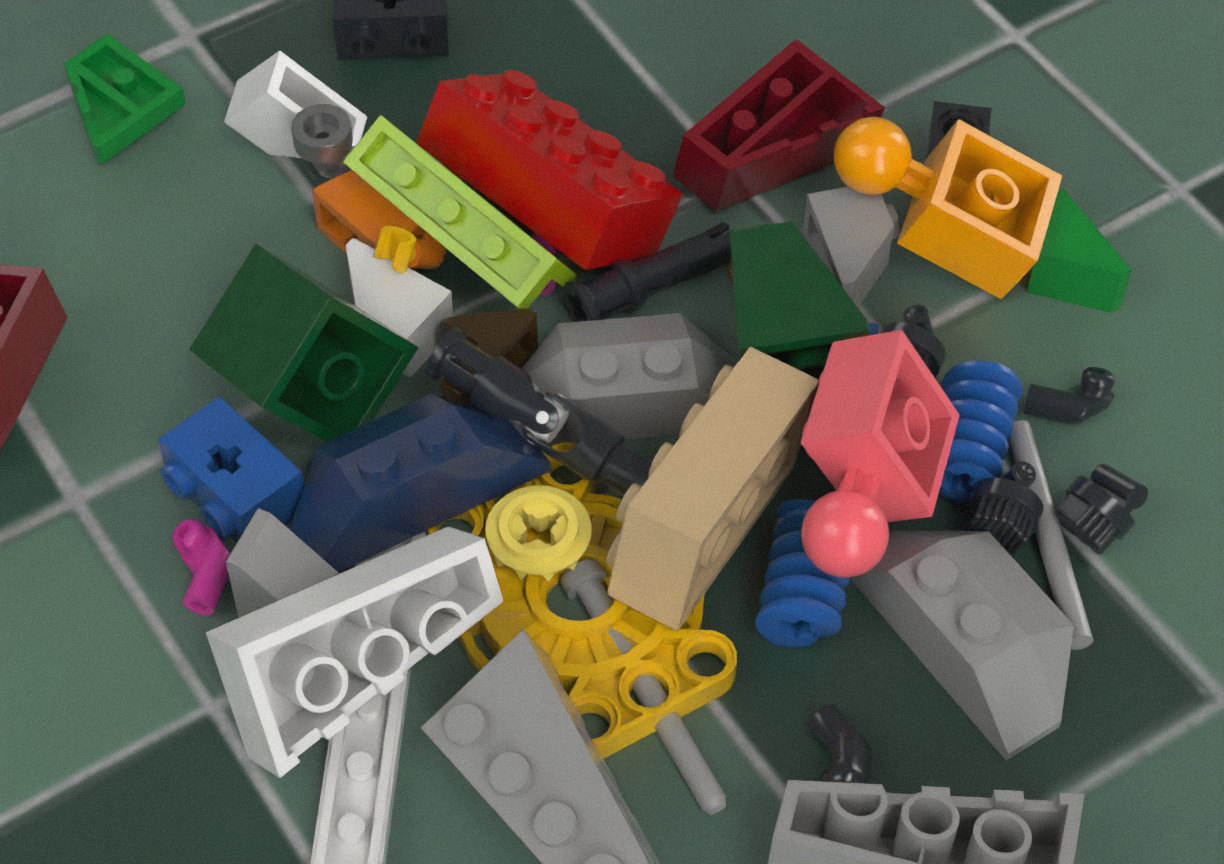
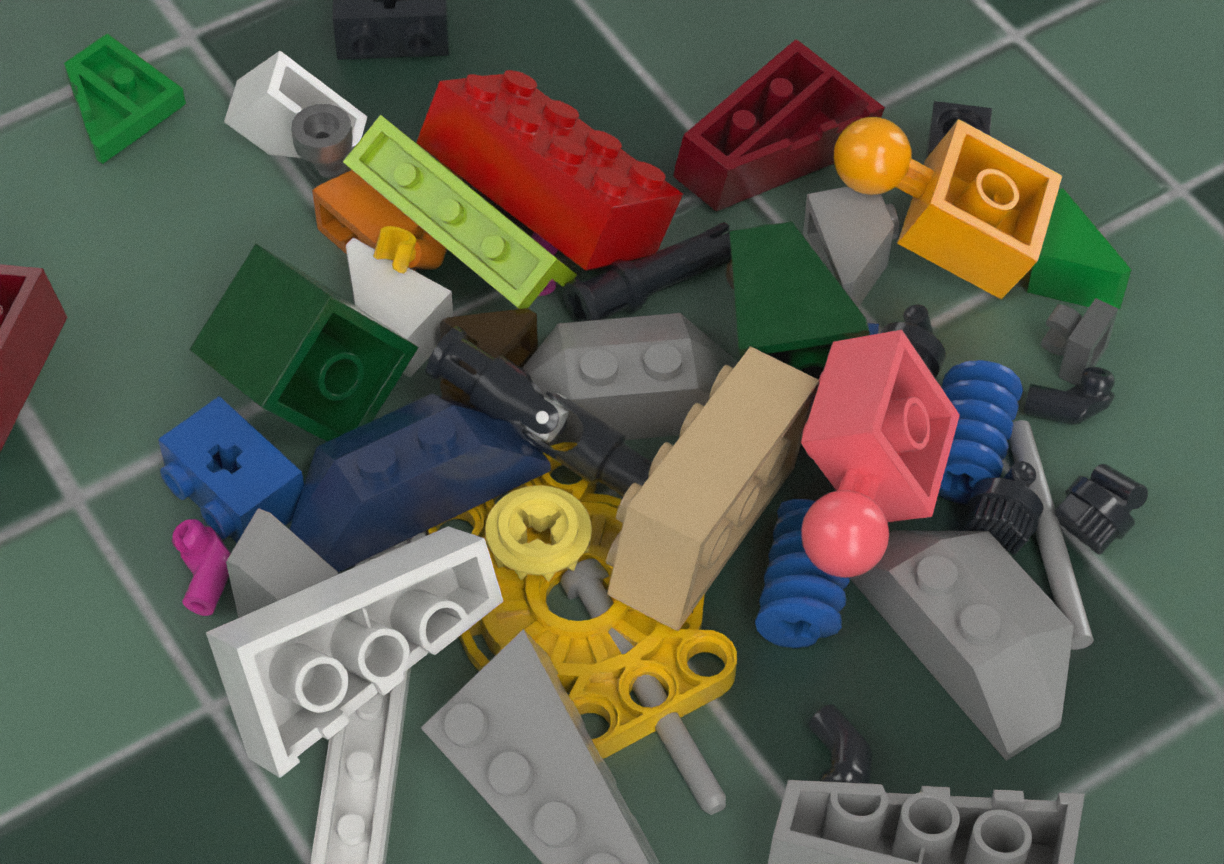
(1079, 338): none -> dark grey tile

